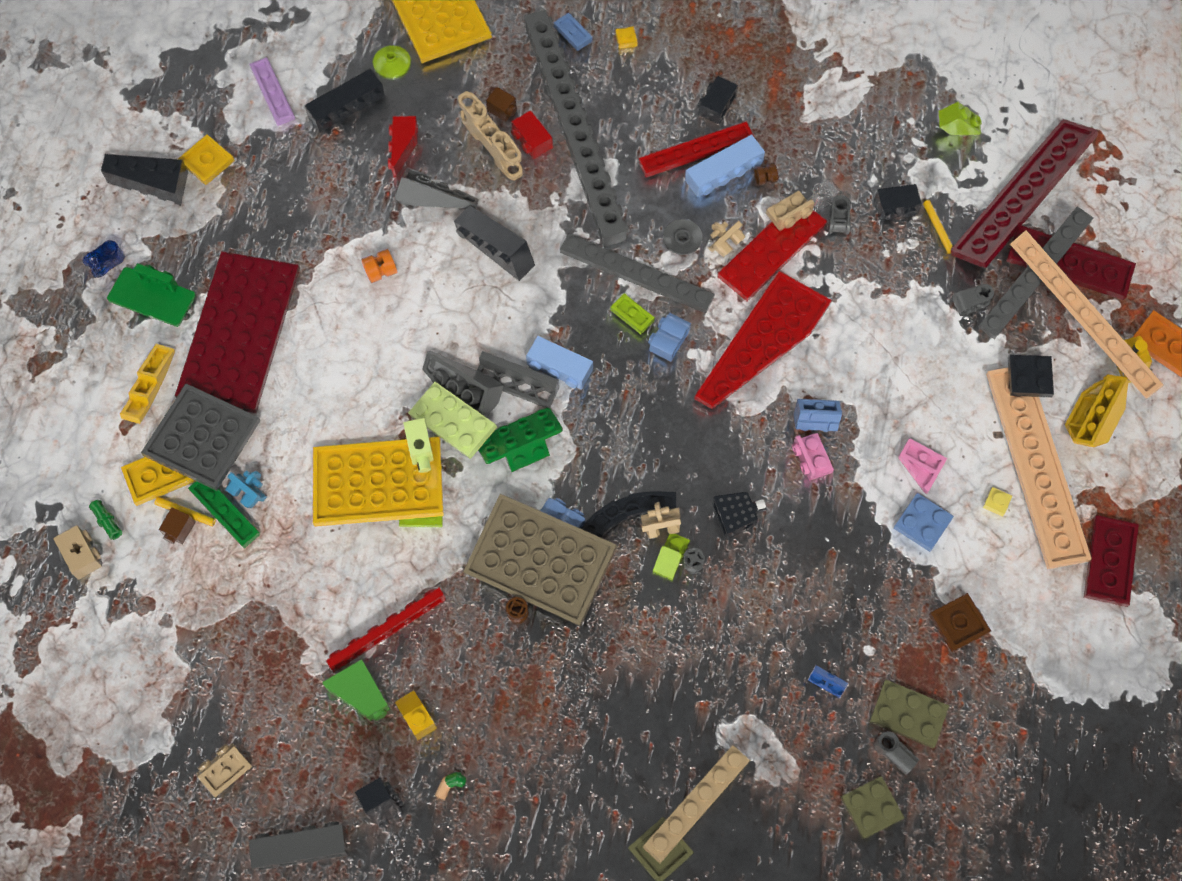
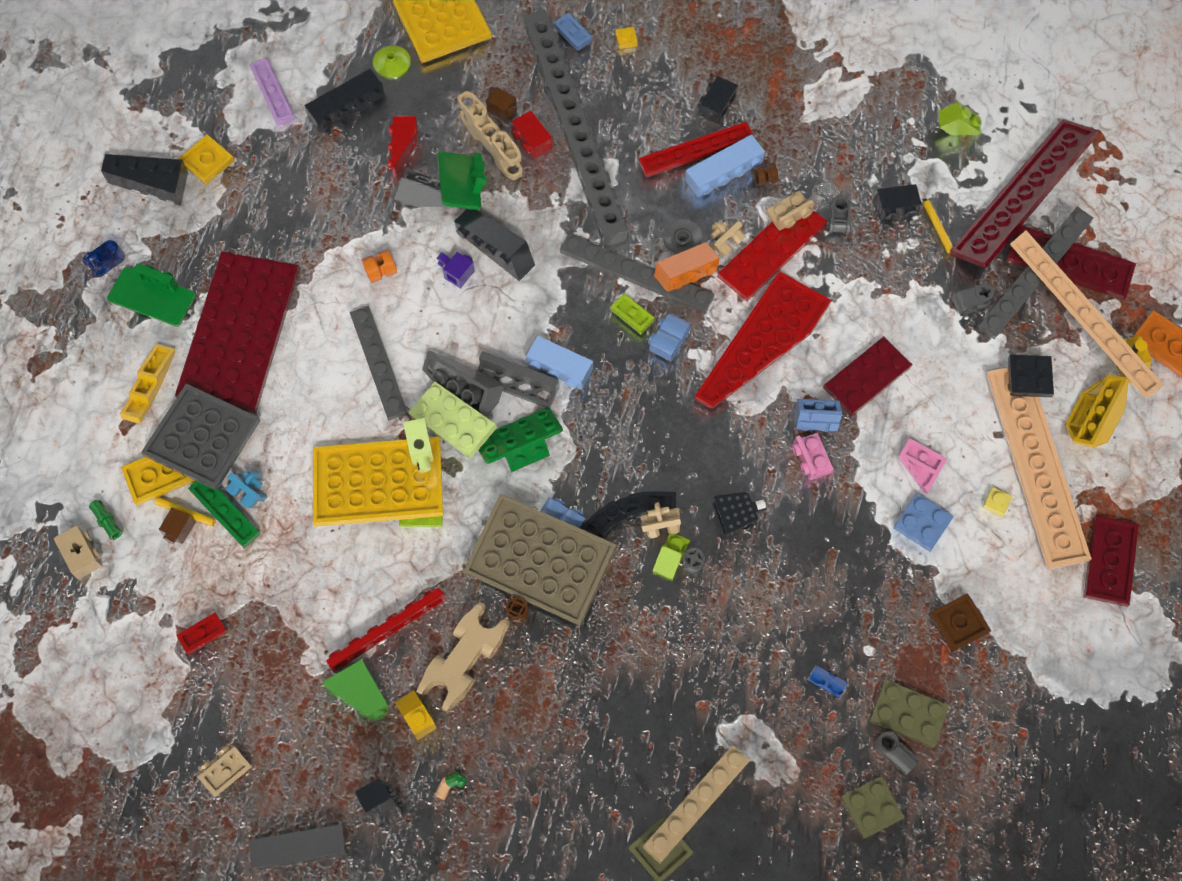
(201, 633): none -> red plate
(378, 363): none -> dark grey plate
(454, 670): none -> tan piece
(457, 269): none -> dark purple brick
(461, 179): none -> green bracket
(686, 267): none -> orange brick
(867, 376): none -> dark red plate

